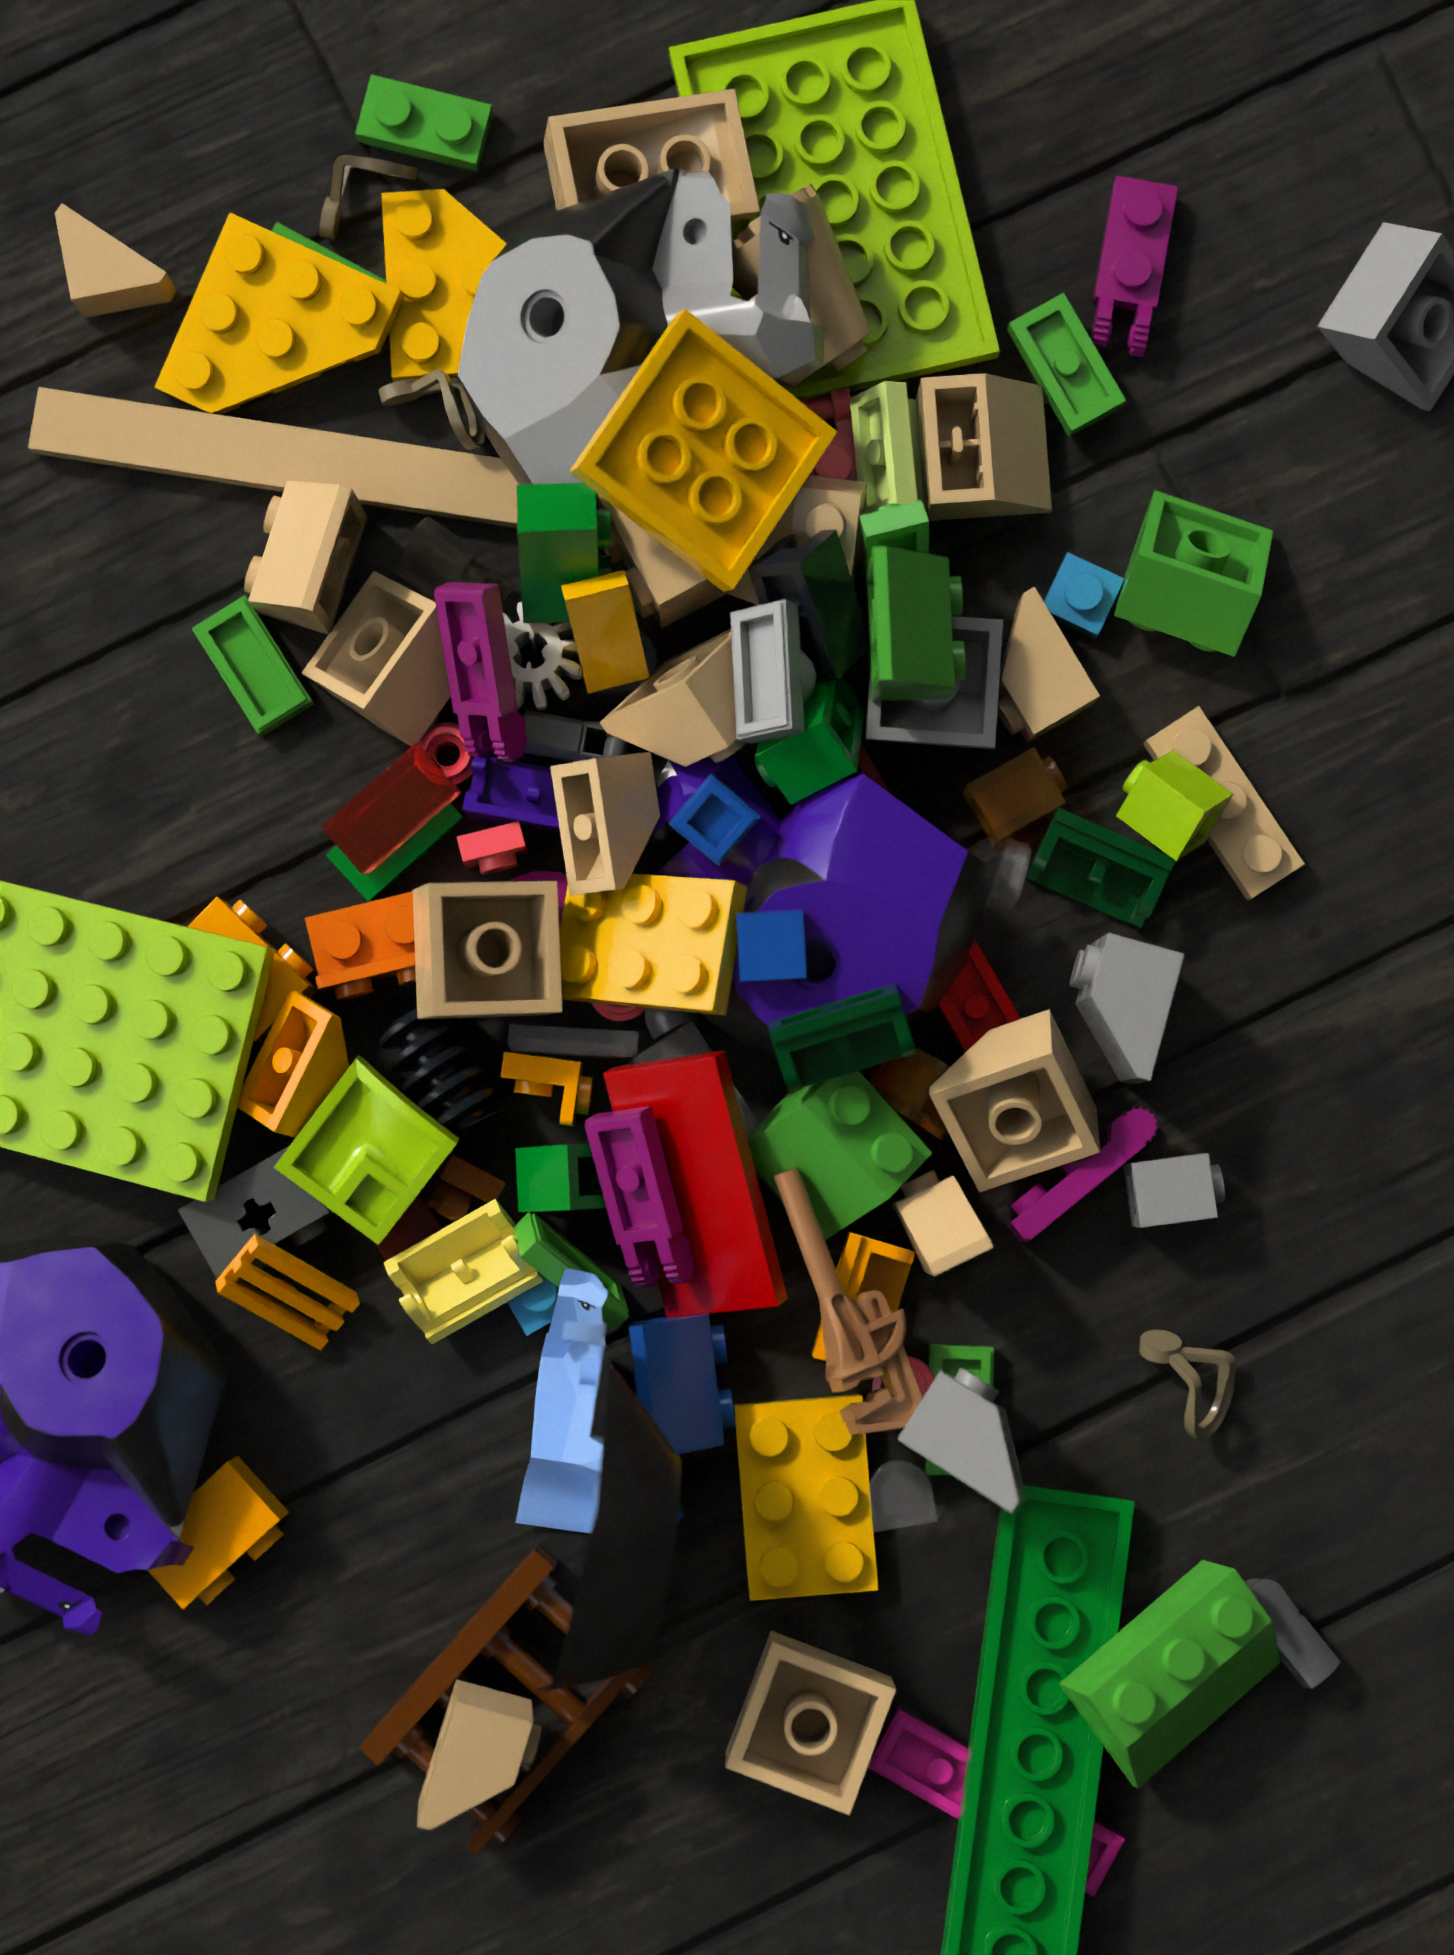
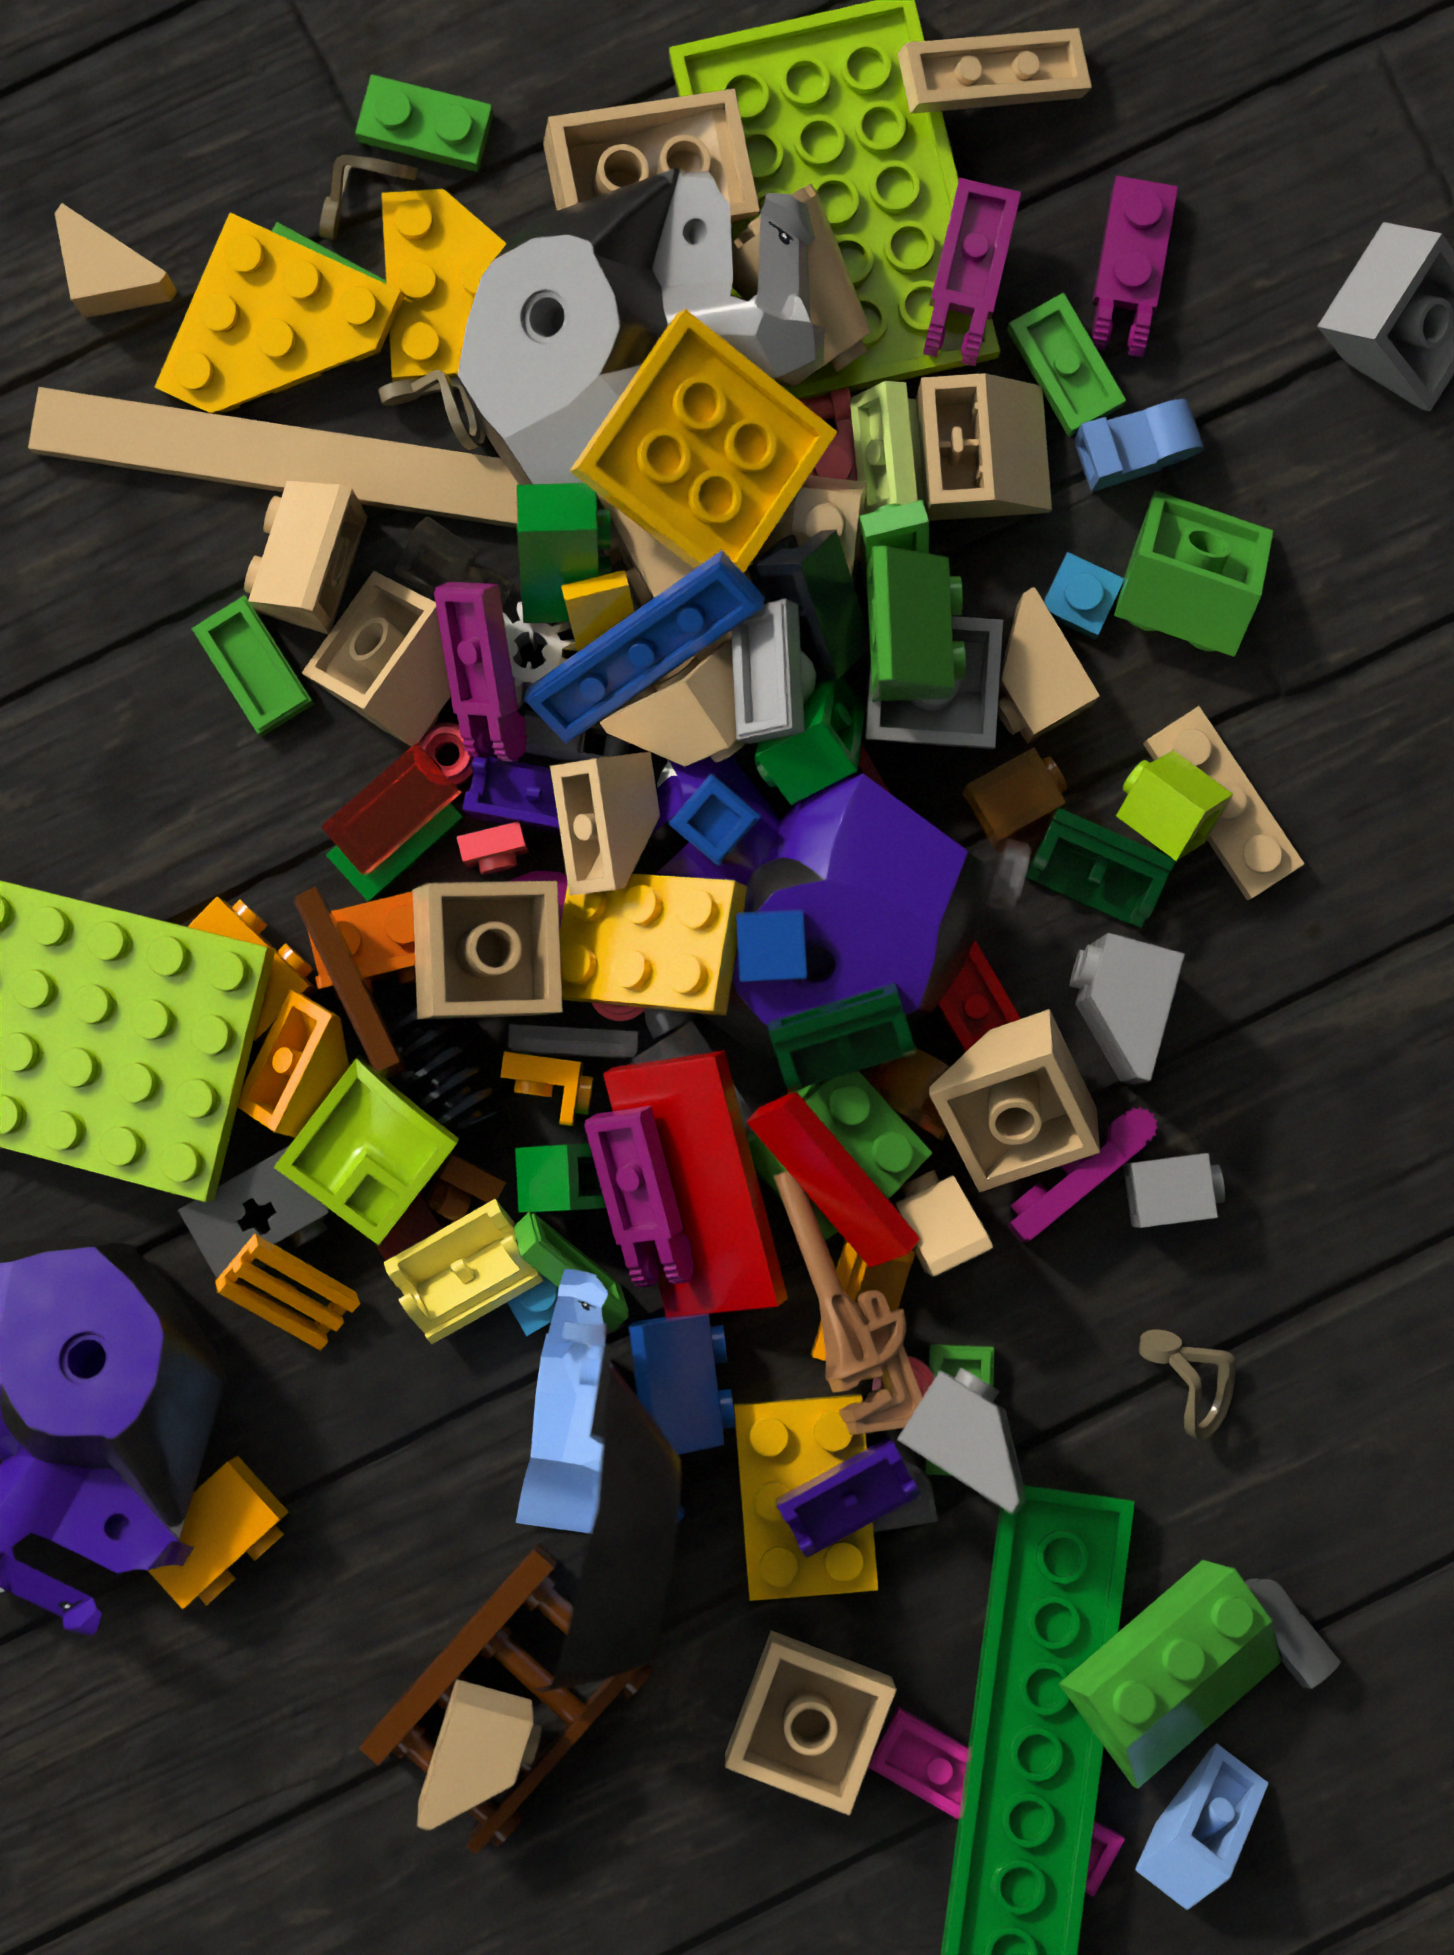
(349, 983): none -> reddish brown tile
(644, 647): none -> blue tile
(833, 1180): none -> red tile
(847, 1497): none -> dark purple hinge
(972, 262): none -> magenta hinge
(994, 70): none -> tan plate
(1137, 443): none -> medium blue leg
(1203, 1829): none -> light blue slope

